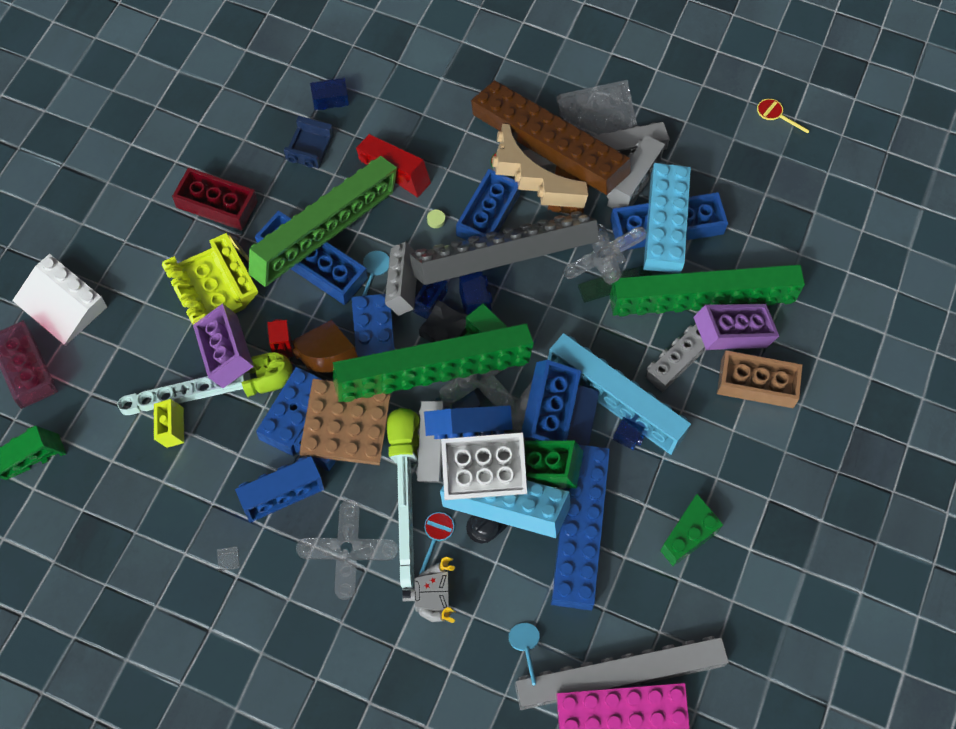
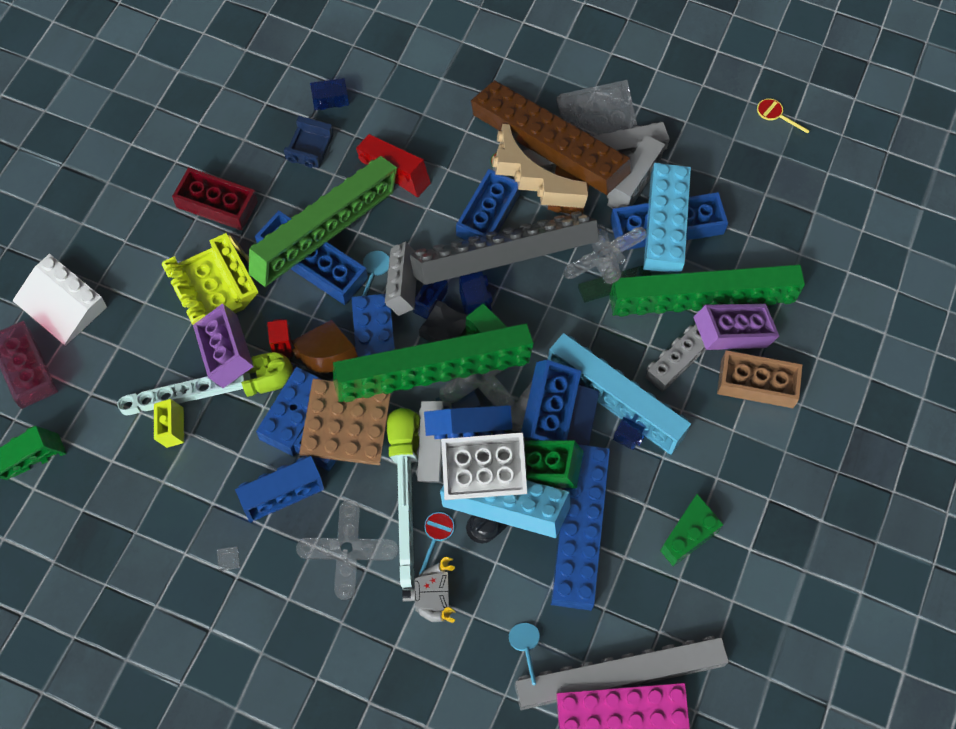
(436, 219): yellowish green tile -> none

